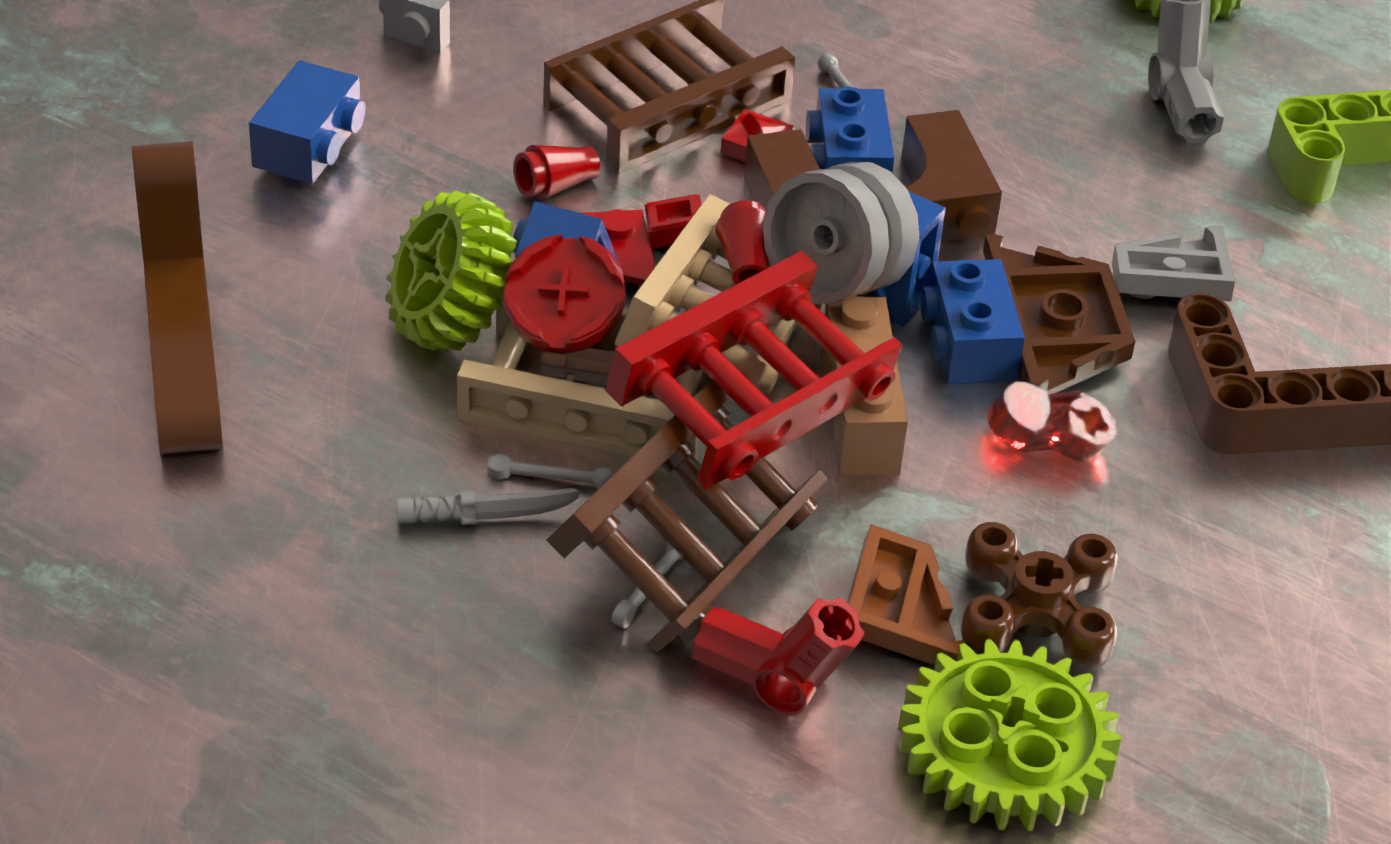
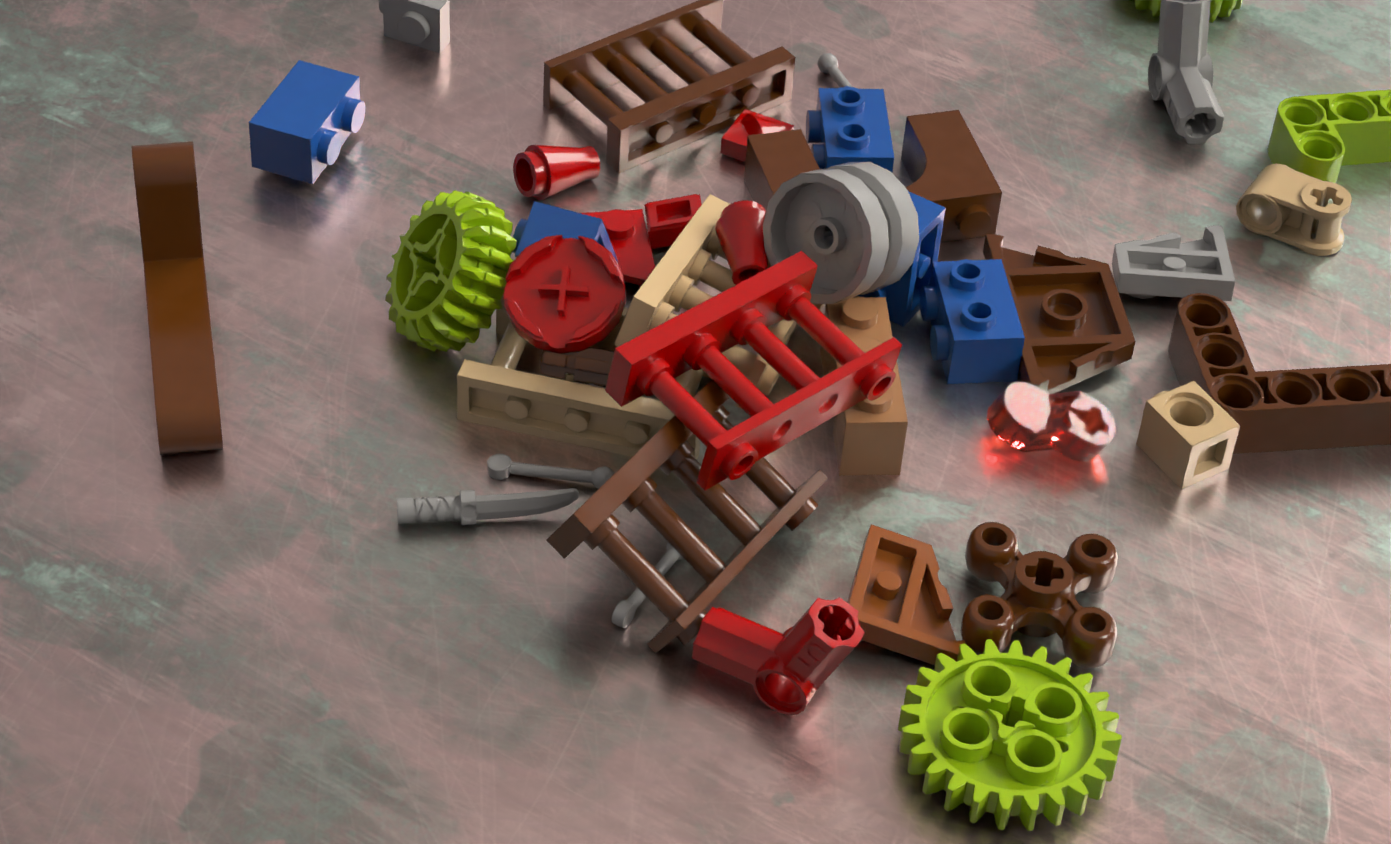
(1187, 434): none -> tan brick
(1293, 207): none -> tan piece

